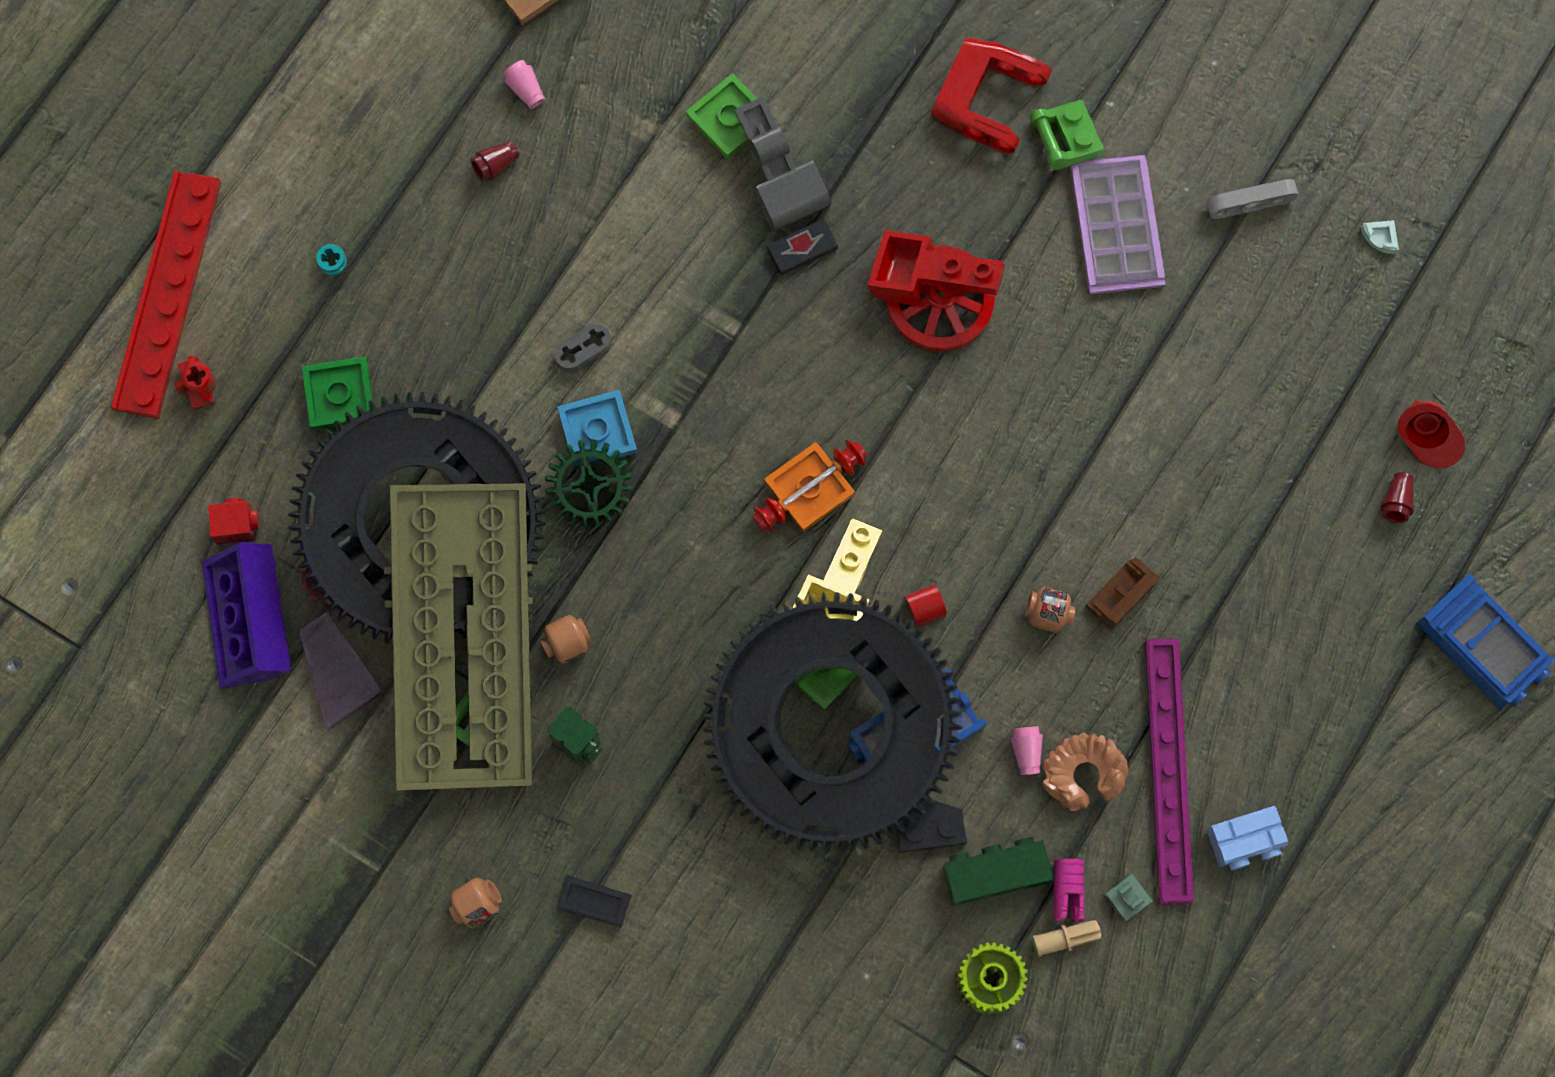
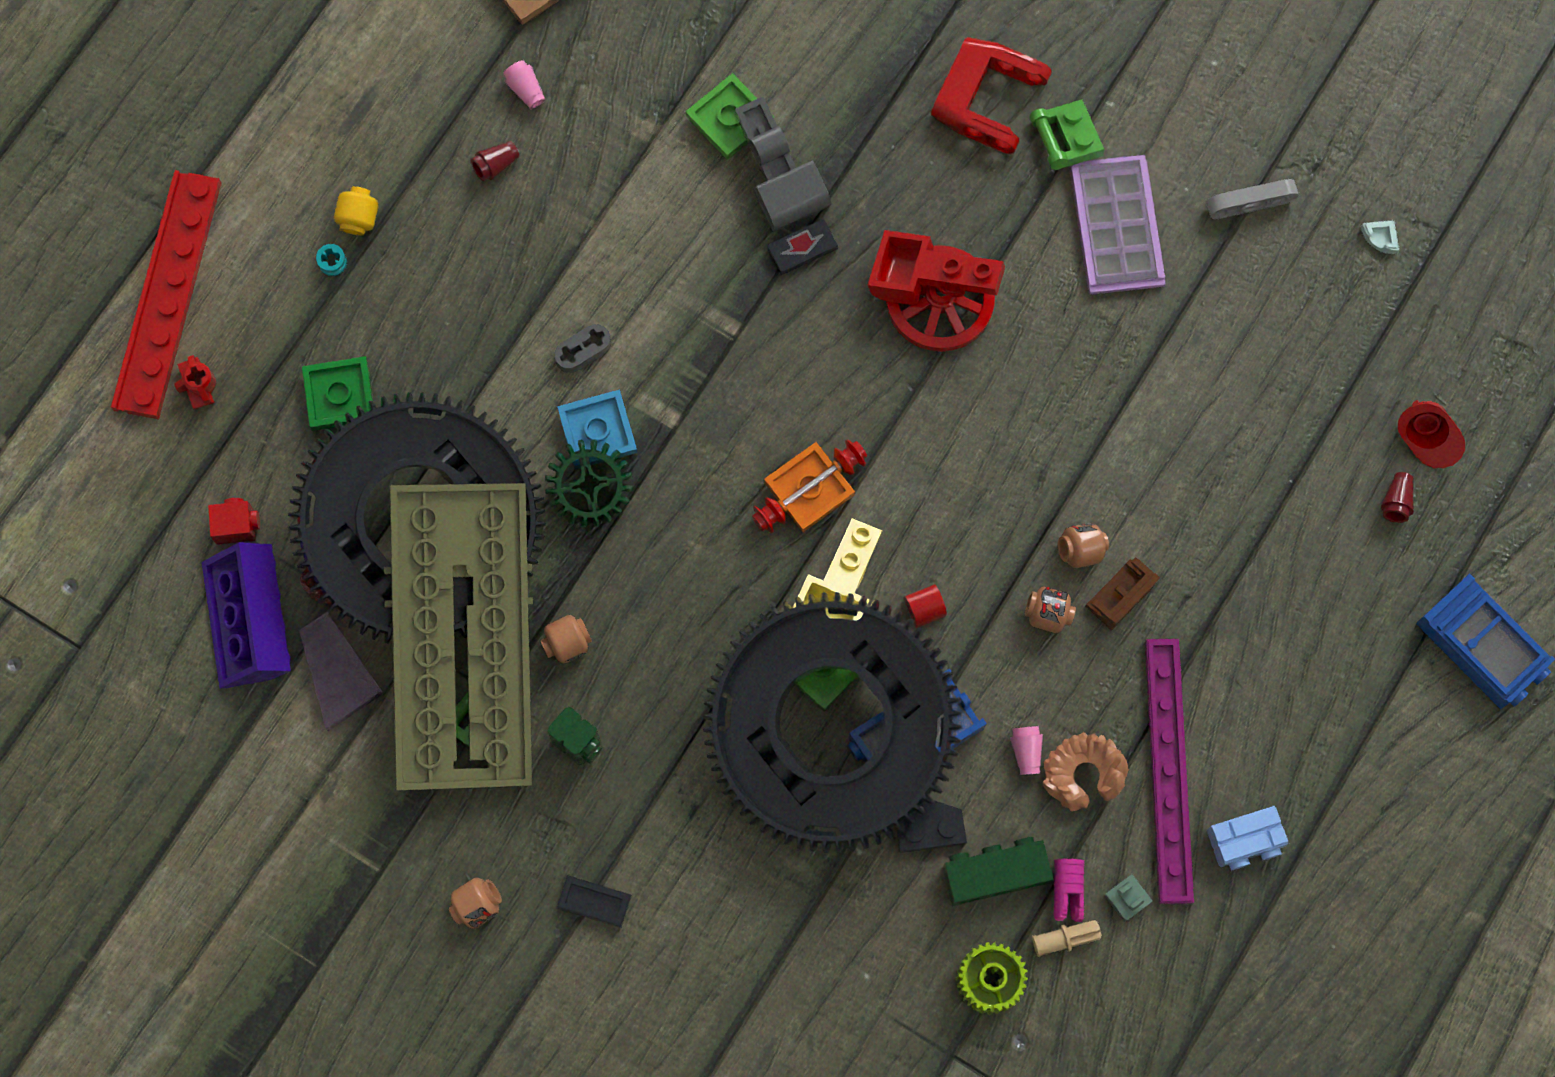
(356, 211): none -> yellow head
(1083, 545): none -> nougat head

